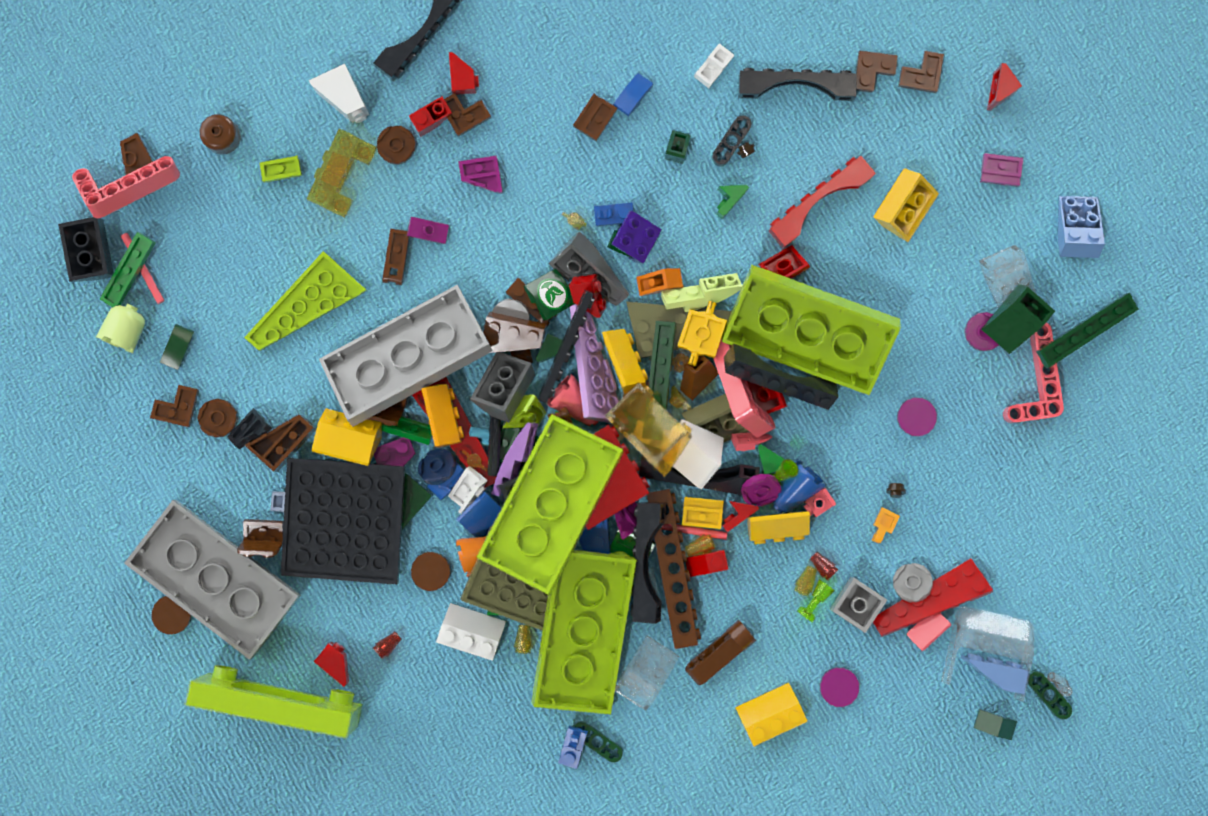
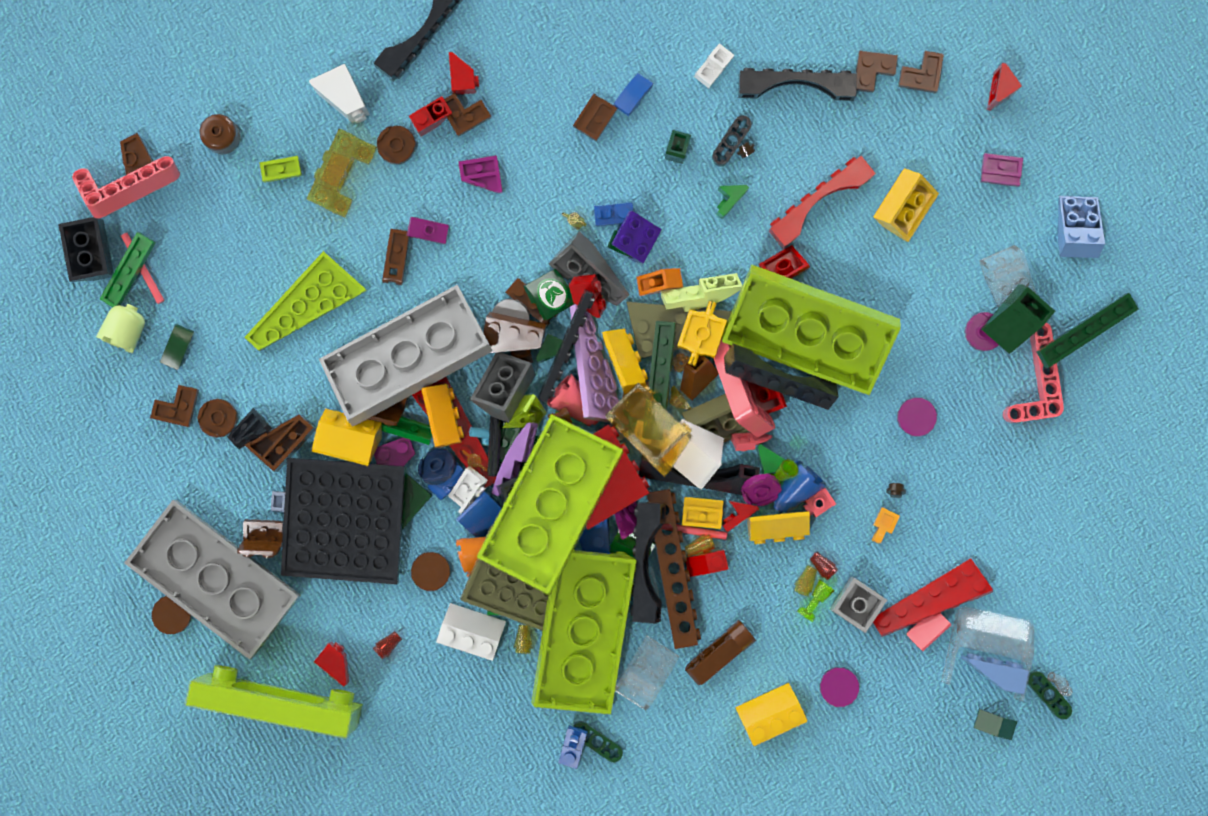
(913, 582): light grey tile -> none

